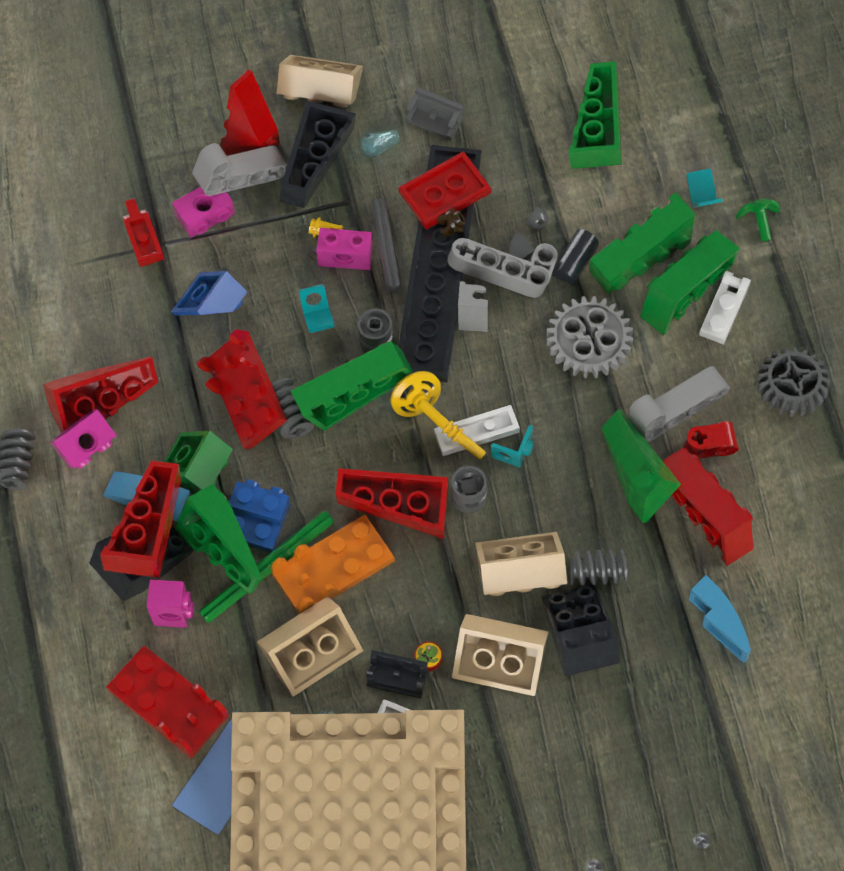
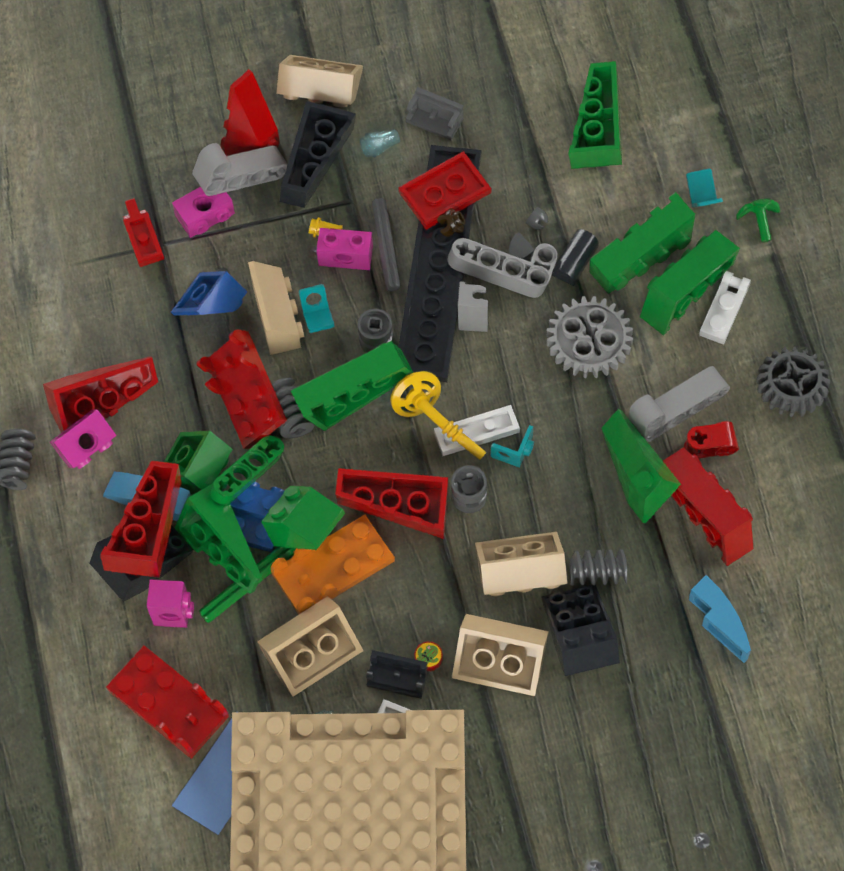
(245, 468): none -> green beam
(275, 307): none -> tan slope
(301, 518): none -> green slope

